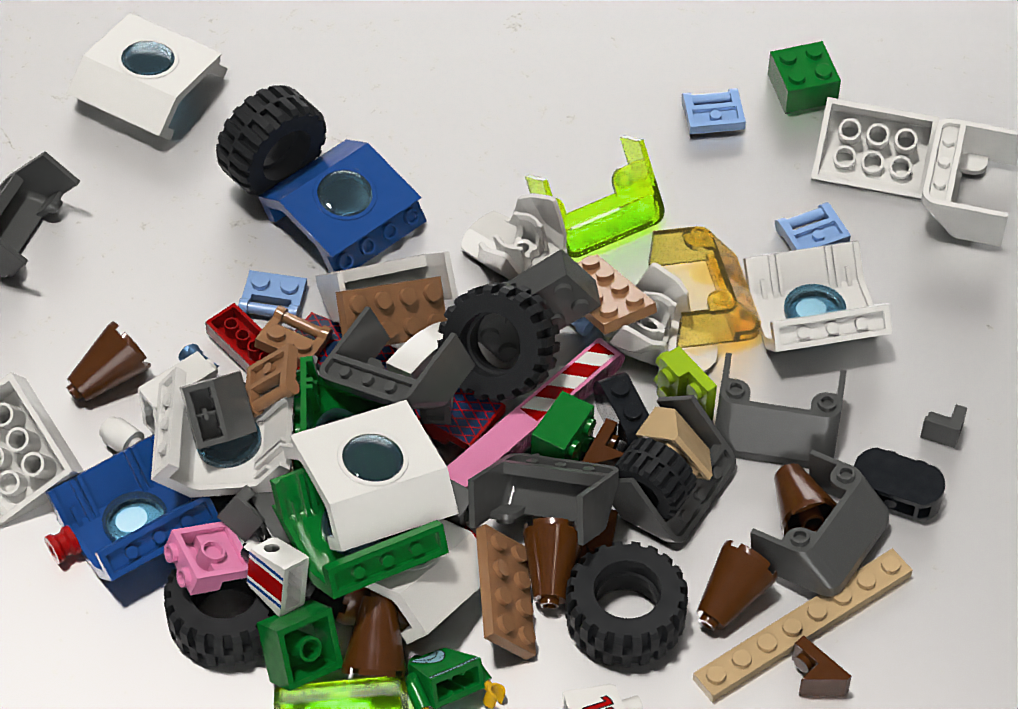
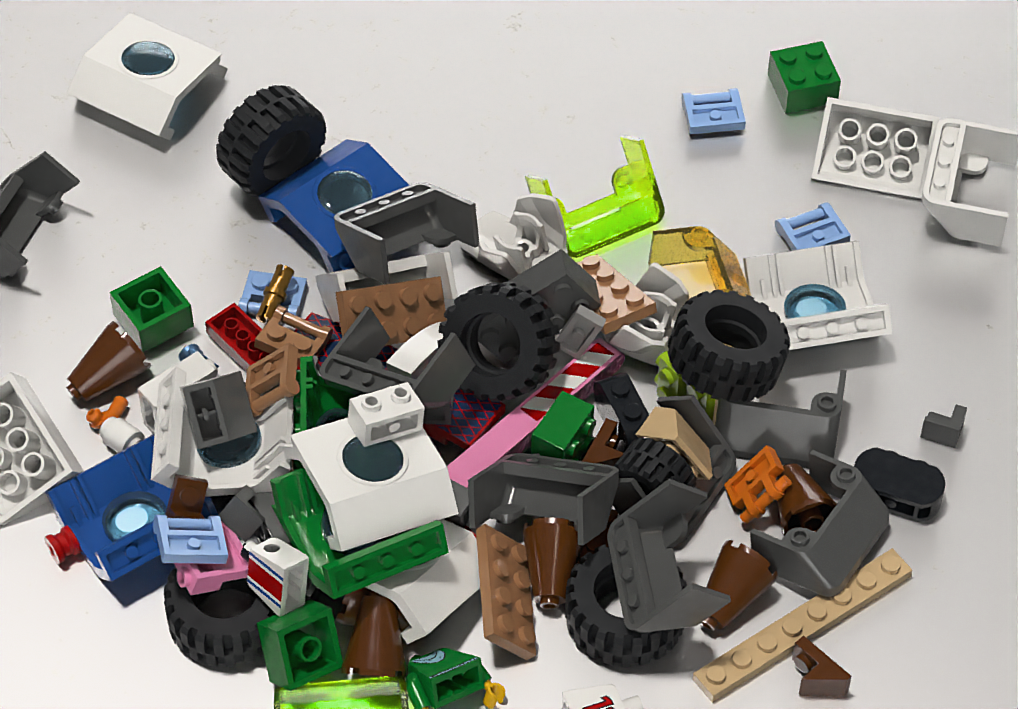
(116, 409): none -> orange arm
(151, 309): none -> green brick
(187, 497): none -> reddish brown slope
(191, 540): none -> light blue plate
(275, 293): none -> pearl gold pin
(386, 414): none -> white brick
(401, 221): none -> dark grey windscreen
(580, 331): none -> light grey plate
(647, 567): none -> dark grey windscreen
(717, 369): none -> black tyre
(752, 479): none -> orange plate

